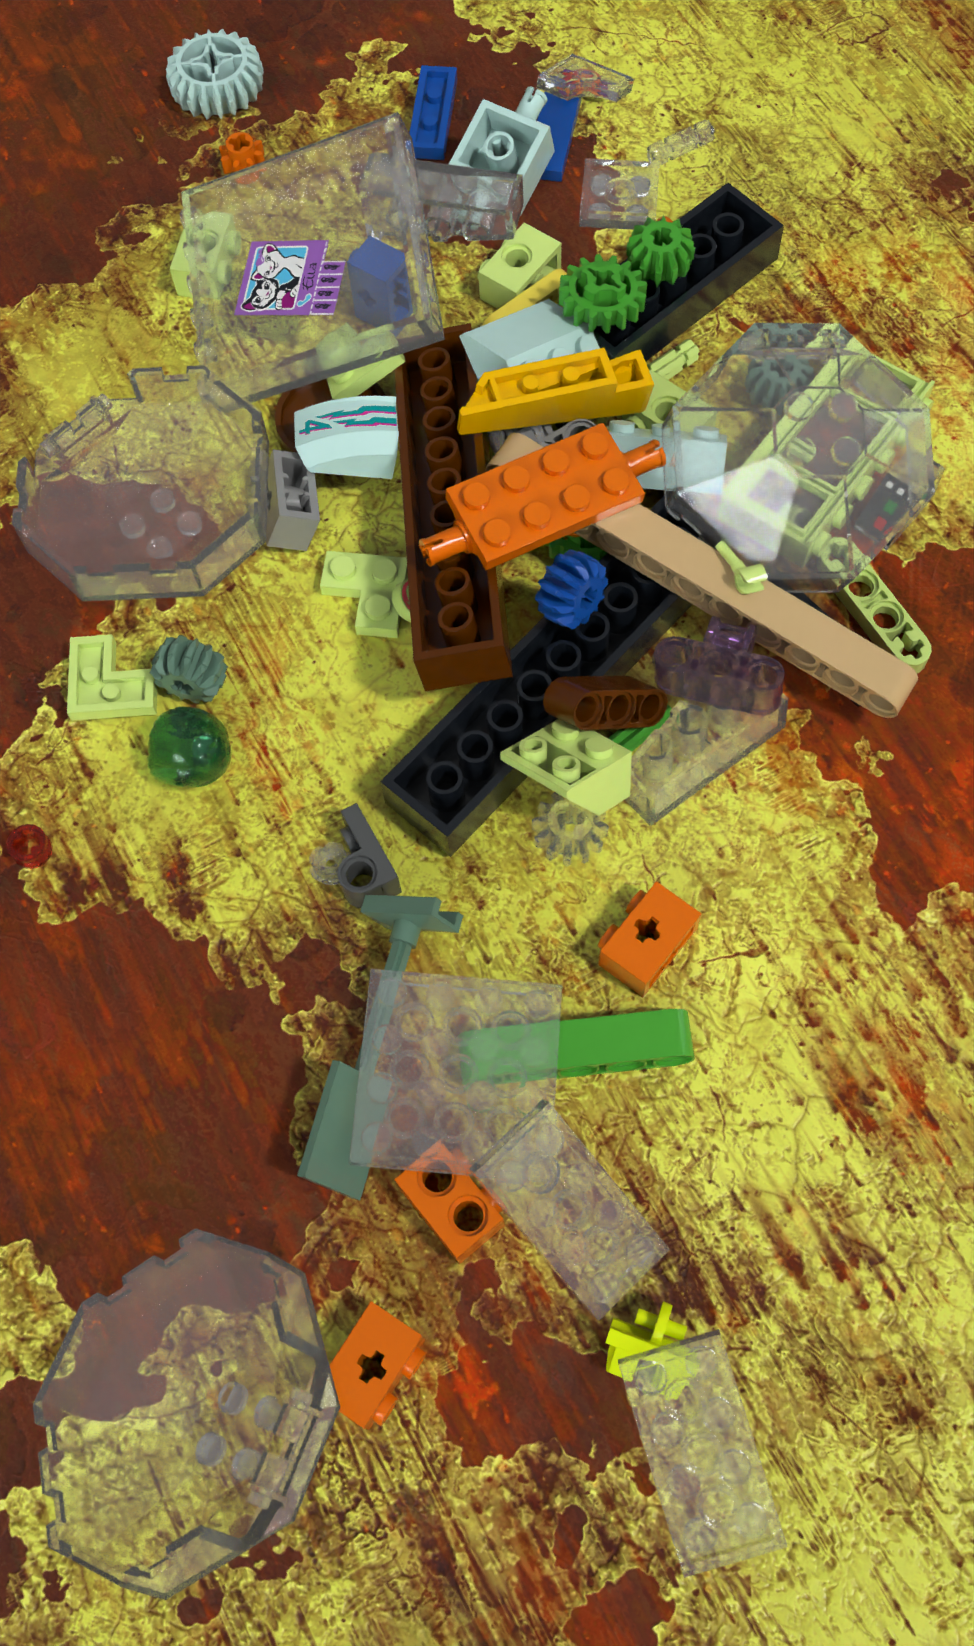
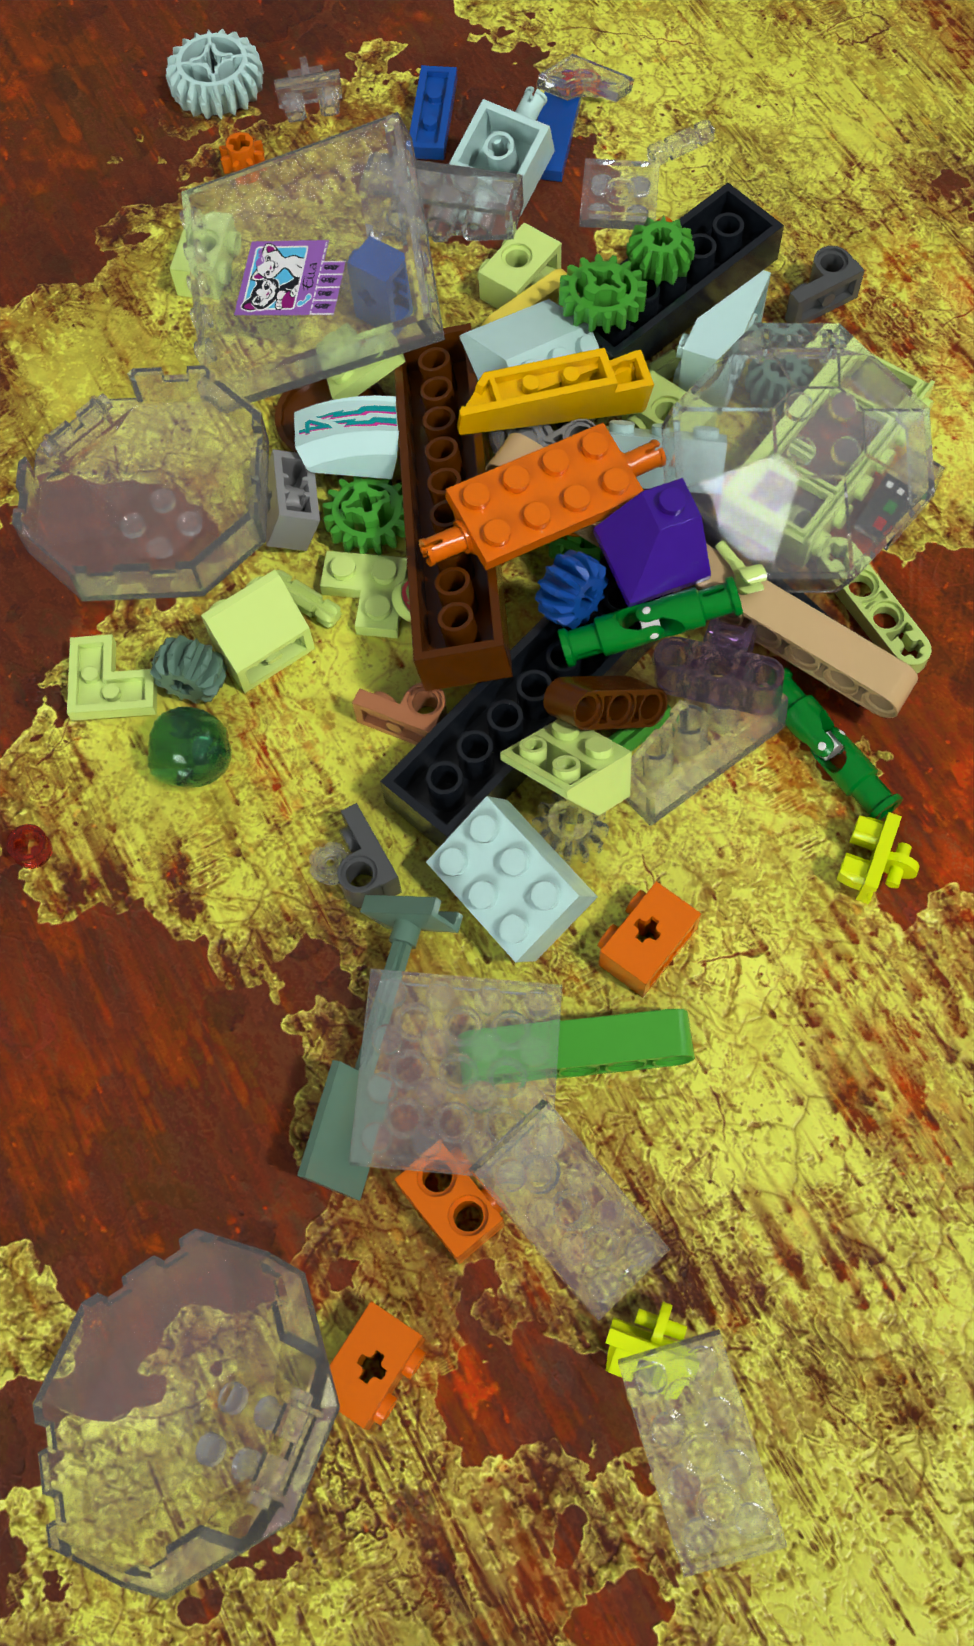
(258, 630): none -> yellowish green slope
(307, 87): none -> clear hips
(311, 602): none -> yellowish green axle
(365, 514): none -> bright green gear
(400, 720): none -> nougat plate
(511, 879): none -> light aqua brick
(655, 543): none -> dark purple slope
(658, 618): none -> green piece
(720, 329): none -> light aqua slope
(832, 283): none -> dark grey plate
(858, 776): none -> green piece
(866, 874): none -> neon yellow hips

